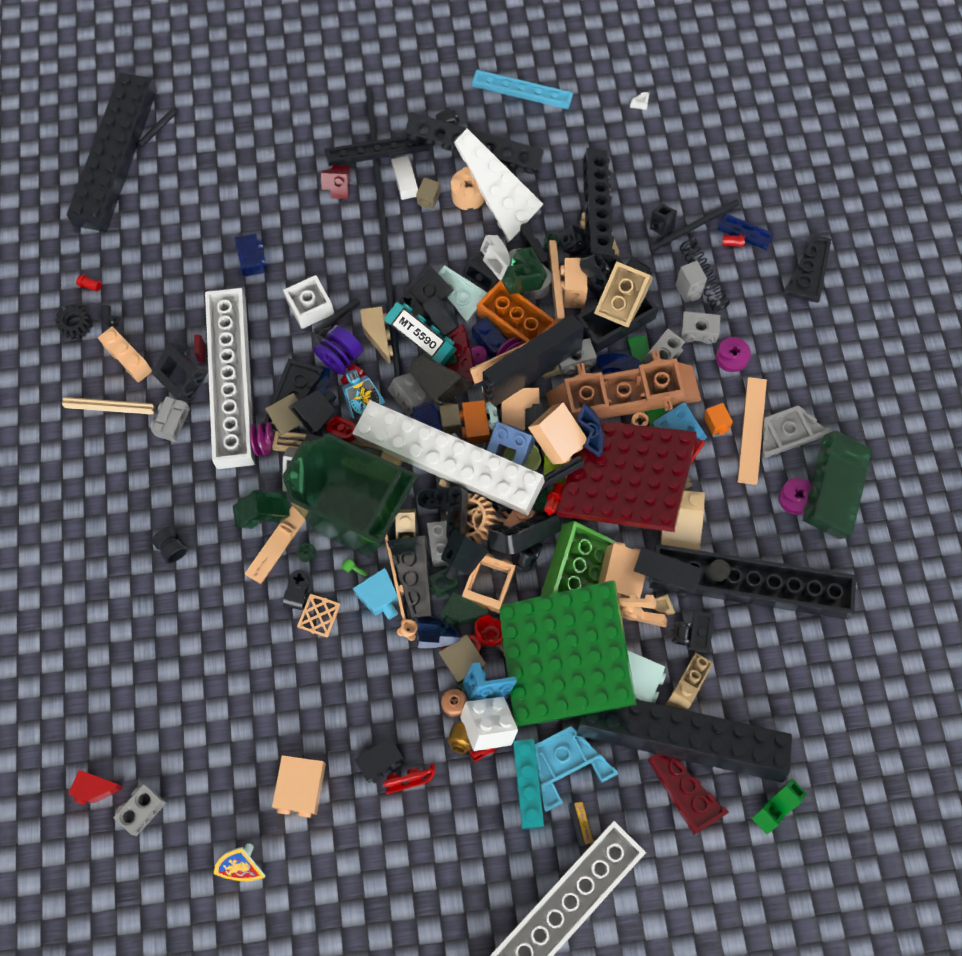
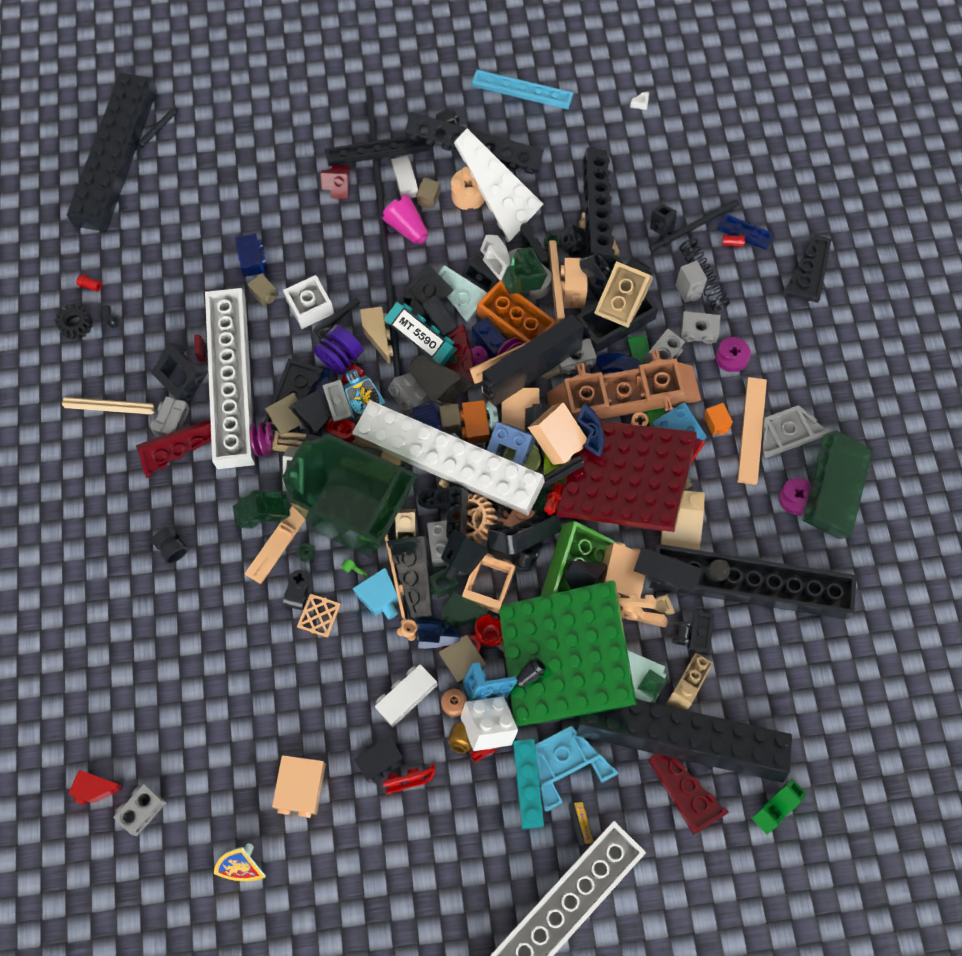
(125, 354): light nougat arch -> none
(164, 449): none -> dark red wing
(262, 290): none -> dark tan brick
(337, 401): none -> light grey plate
(405, 695): none -> white brick
(406, 220): none -> dark pink cone
(532, 671): none -> black cone
(583, 573): none -> black slope
(652, 684): none -> clear green slope

